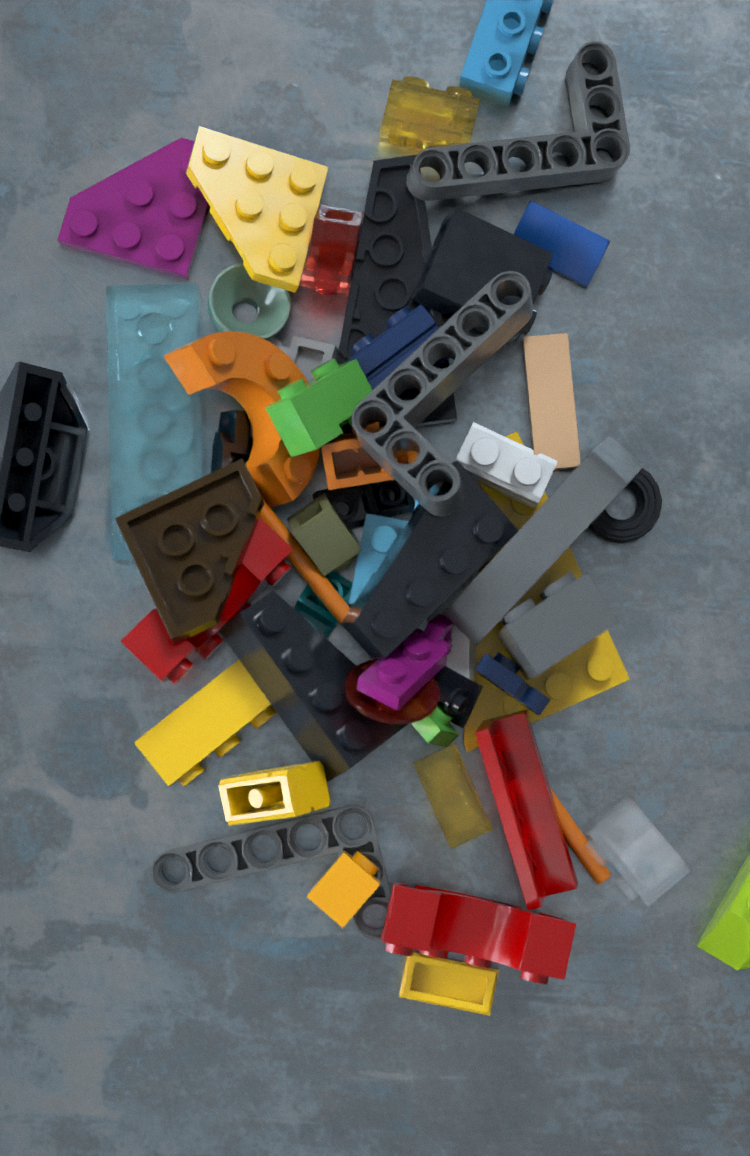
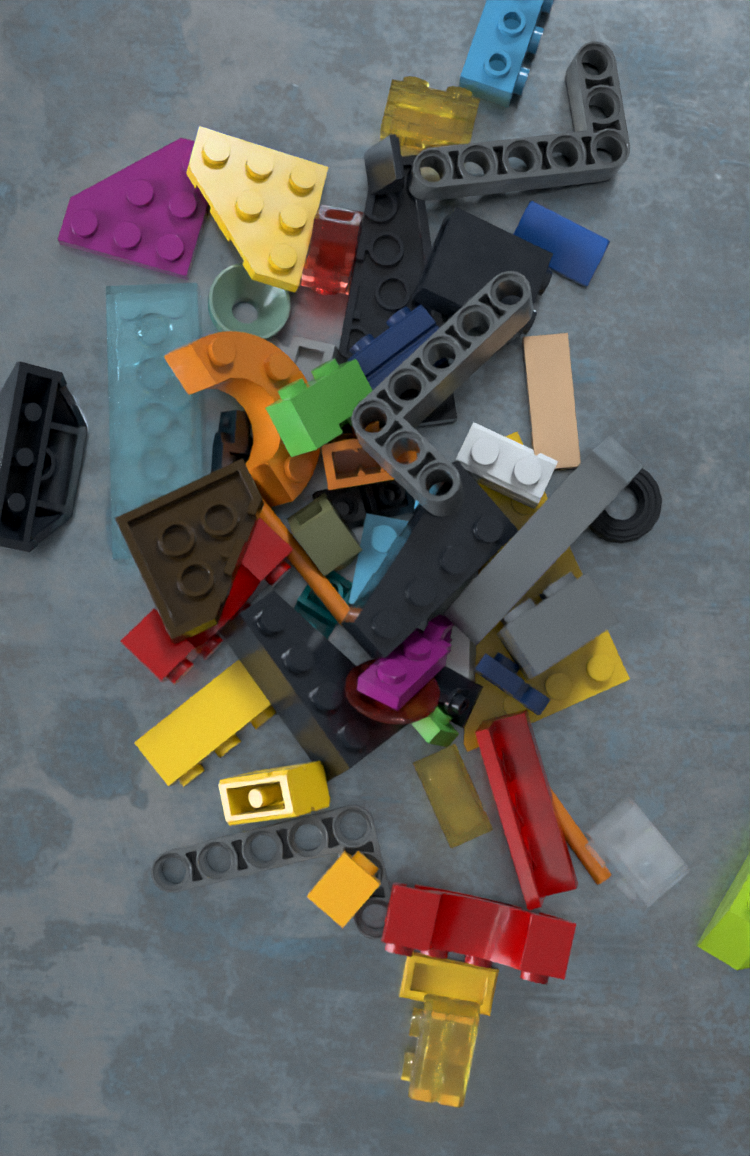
(385, 167): none -> black slope
(442, 1050): none -> clear yellow brick

